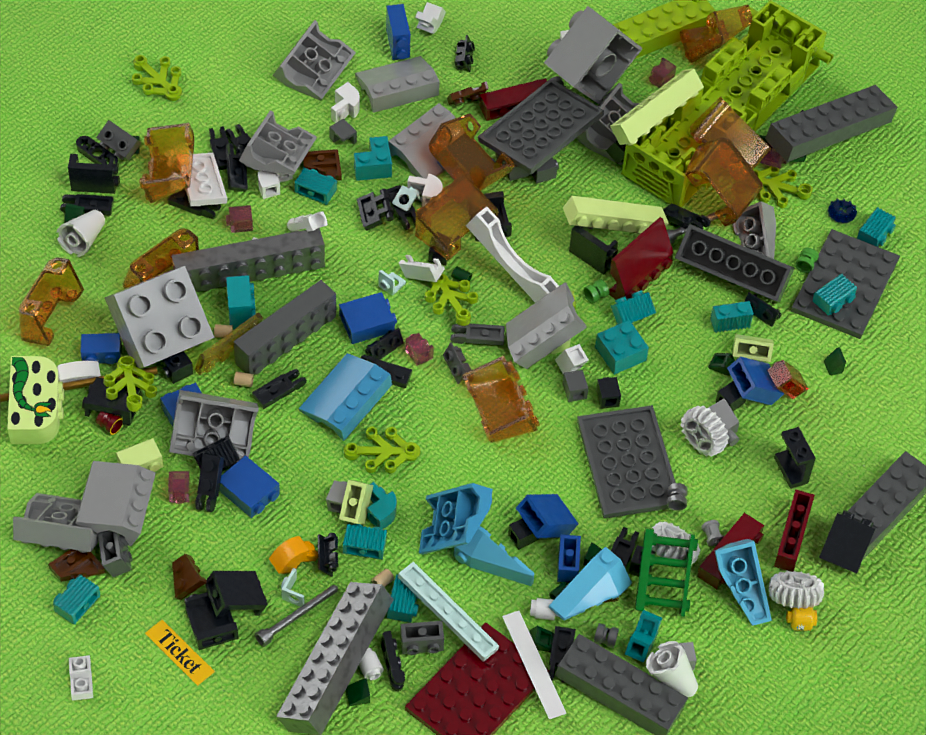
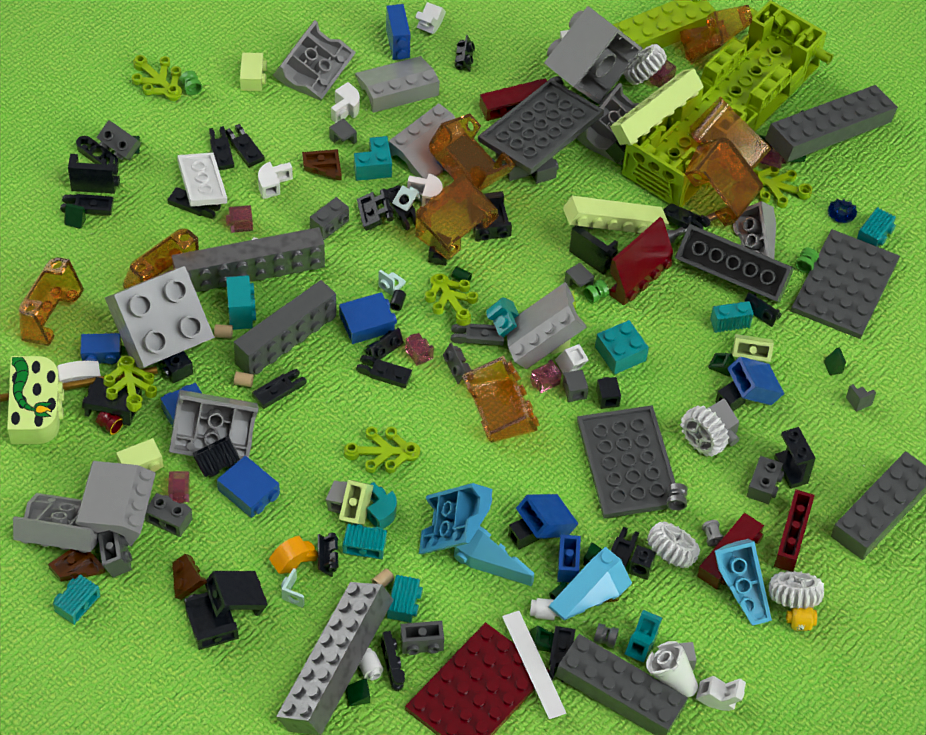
(80, 233): white cone -> none
(81, 677): white slope -> none
(168, 514): none -> dark grey brick
(170, 162): clear orange windscreen -> none
(180, 652): yellow sticker -> none
(191, 83): none -> bright green wheel
(209, 482): black hinge -> none
(221, 350): clear yellow plate -> none
(235, 169): black hinge -> none
(252, 71): none -> yellowish green brick
(265, 636): flat silver piece -> none
(276, 147): light grey piece -> none
(309, 222): white plate -> none
(315, 186): teal brick -> none
(330, 217): none -> dark grey brick
(347, 394): dark azure piece -> none
(397, 300): none -> black hinge
(421, 270): white hinge -> none
(448, 611): light aqua plate -> none
(473, 94): reddish brown wing -> none
(488, 231): white arch -> none
(503, 315): none -> teal brick
(546, 377): none -> clear pink brick
(579, 275): none -> dark grey panel
(633, 308): teal brick -> none
(645, 64): none -> white gear
(646, 579): green fence -> none
(719, 694): none -> white brick
(764, 480): none -> dark grey brick
(787, 379): brick -> none
(835, 294): teal brick -> none
(848, 541): black panel -> none
(859, 397): none -> dark grey panel

